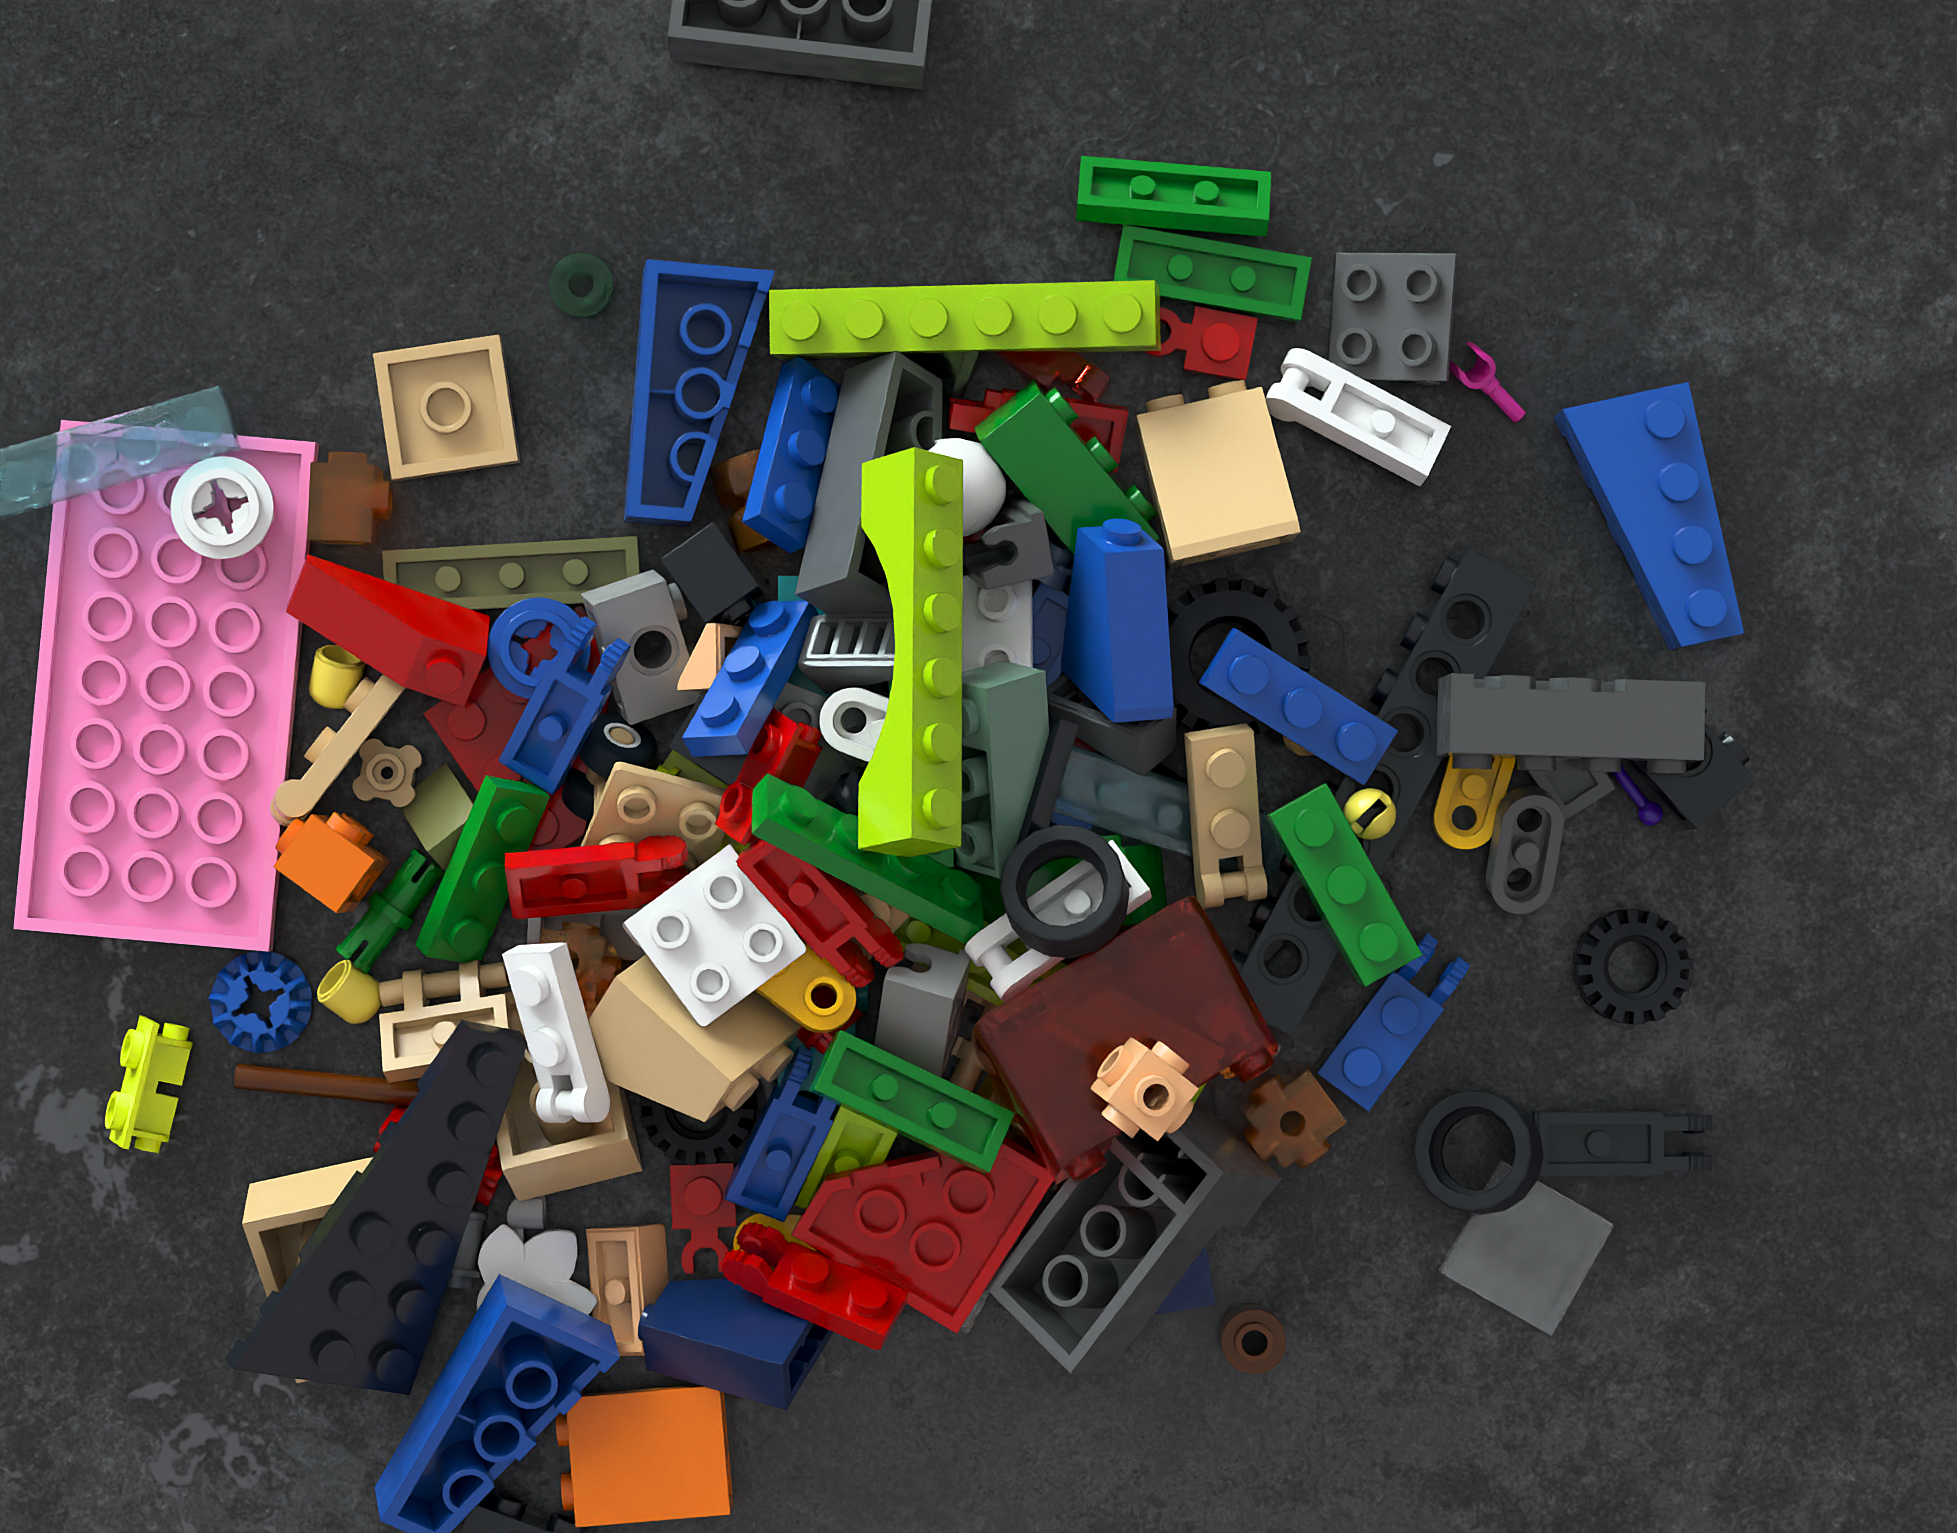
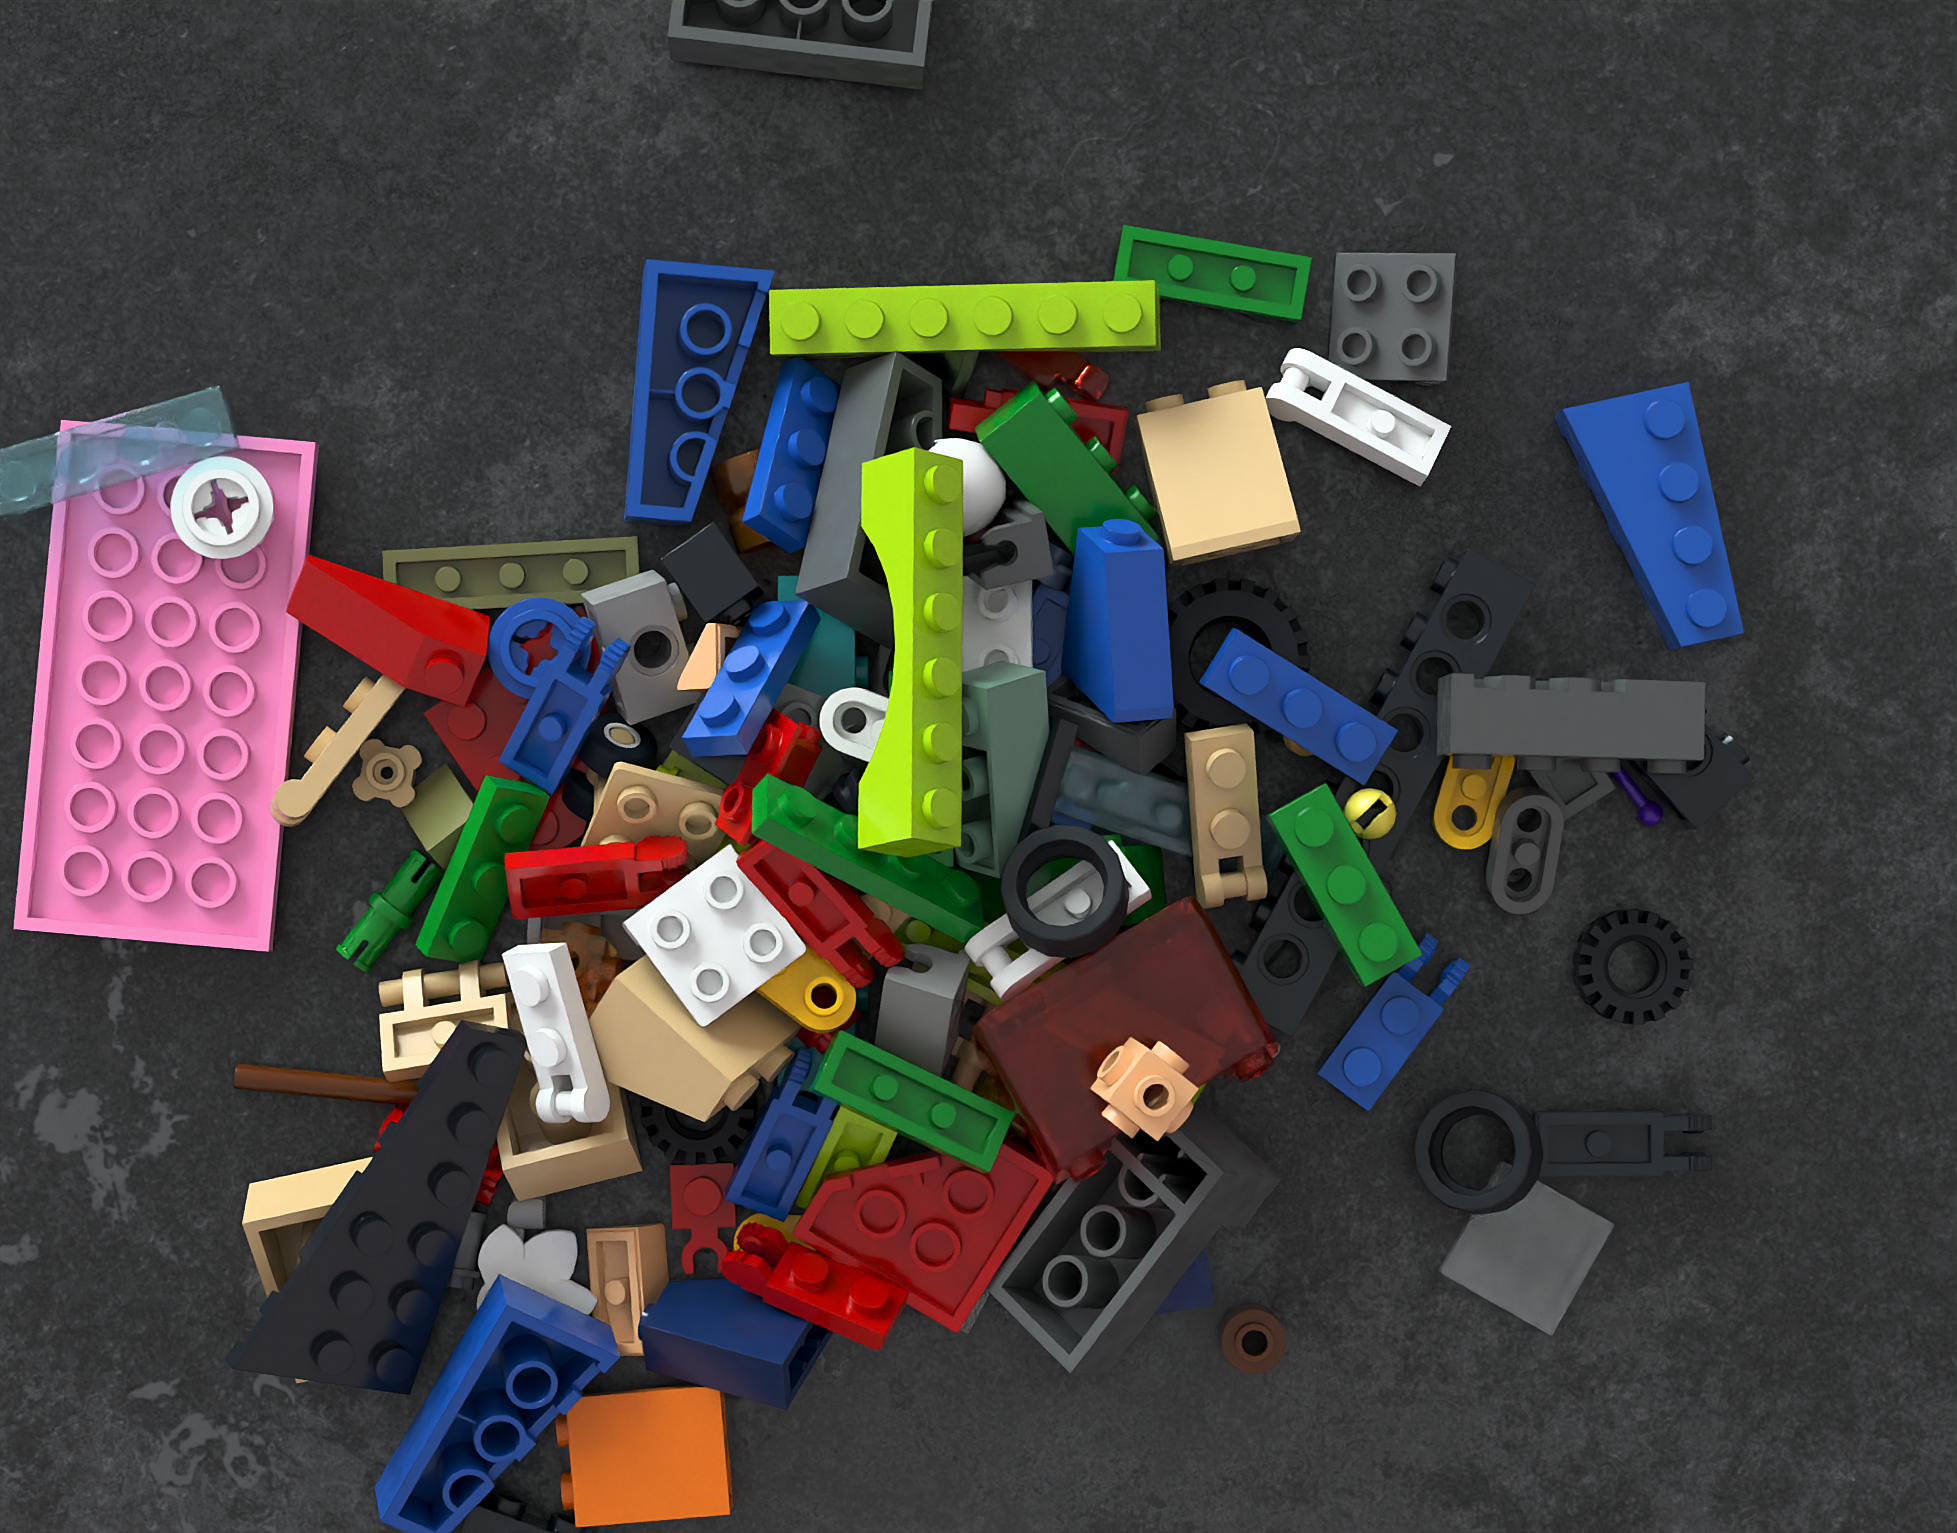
(138, 1107): neon yellow hinge -> none
(288, 1013): blue gear -> none
(331, 859): orange brick -> none
(334, 676): light yellow piece -> none
(347, 500): clear orange brick -> none
(350, 993): light yellow piece -> none
(446, 408): tan plate -> none
(567, 270): clear green plate -> none
(834, 638): dark grey slope -> none
(1173, 196): green plate -> none
(1214, 342): red plate -> none
(1316, 1119): clear orange brick -> none
(1483, 377): dark pink hand -> none

